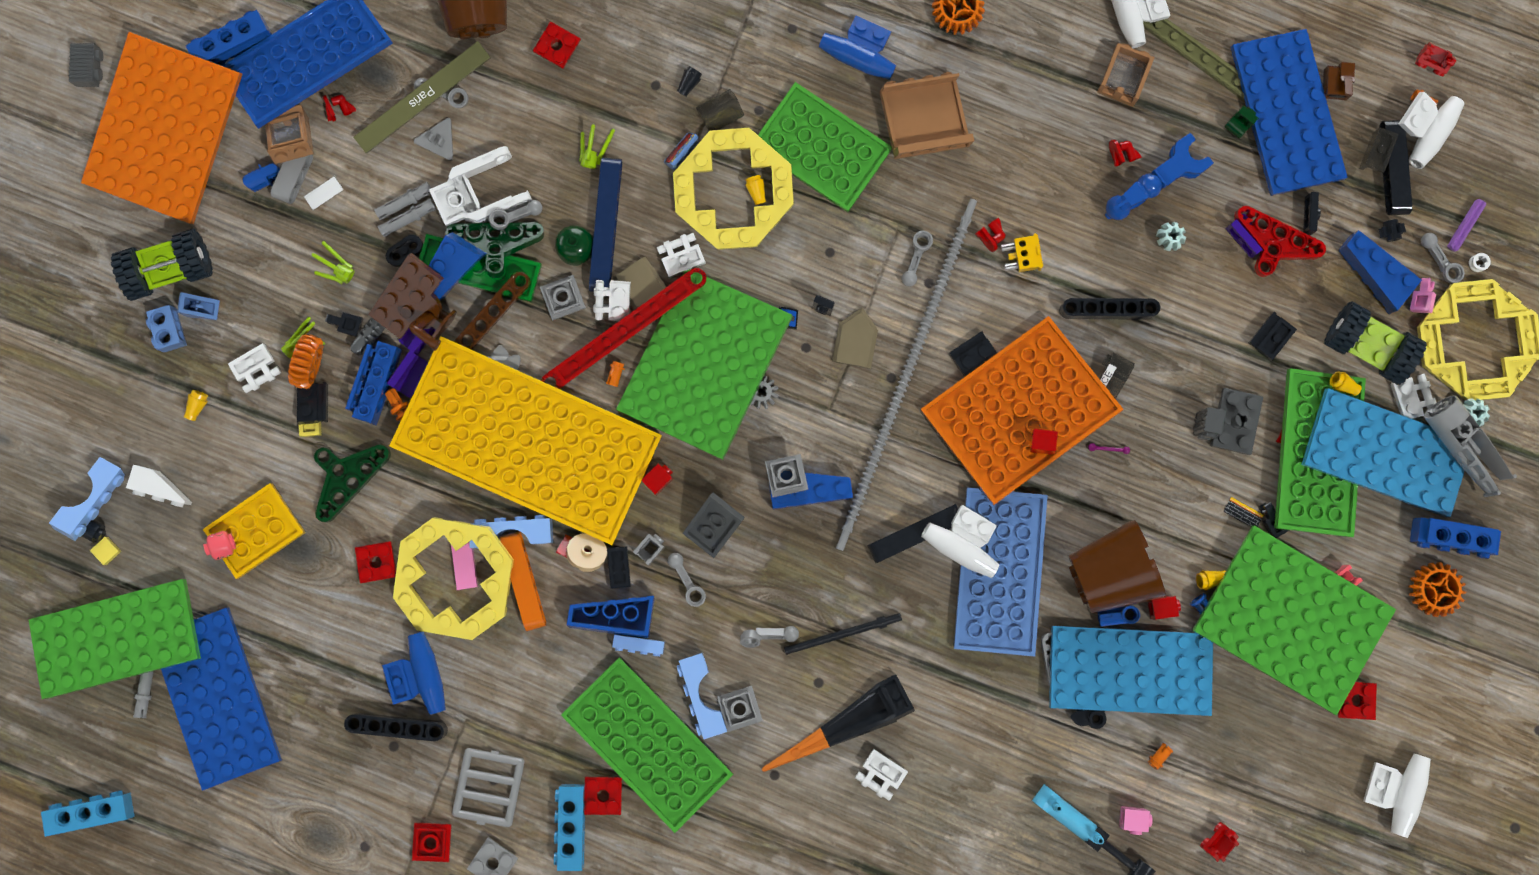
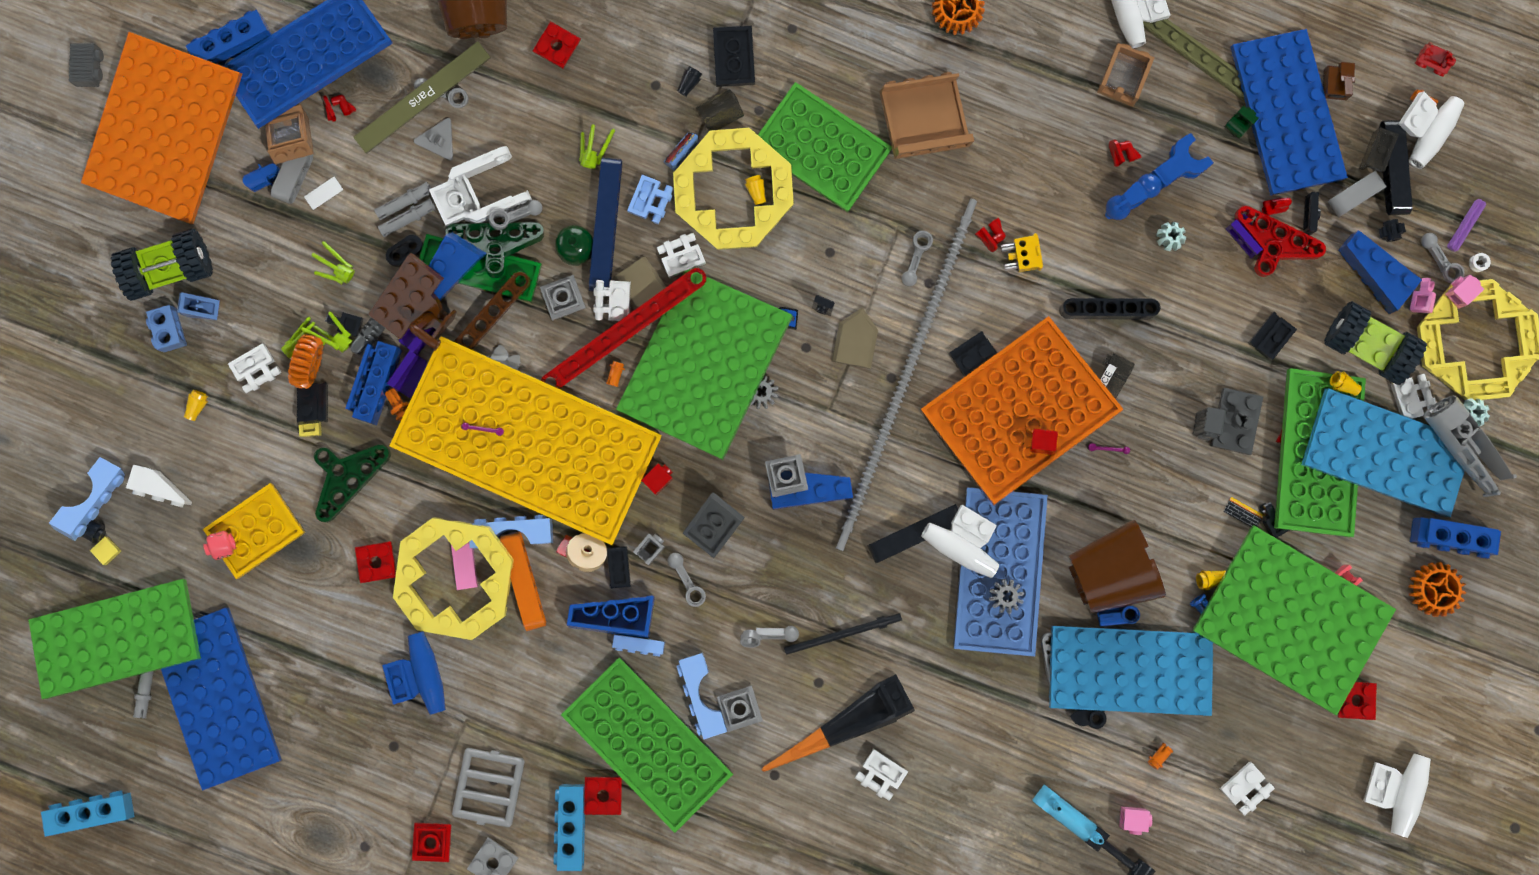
(339, 341): none -> lime plant
(386, 727): black beam -> none
(499, 431): none -> magenta hinge
(644, 197): none -> light blue plate
(734, 56): none -> black plate
(861, 48): blue plate -> none
(1013, 596): none -> light grey gear
(1164, 608): red brick -> none
(1220, 843): red piece -> none
(1243, 783): none -> white plate
(1276, 206): none -> red piece
(1356, 193): none -> light grey beam
(1464, 290): none -> bright pink brick

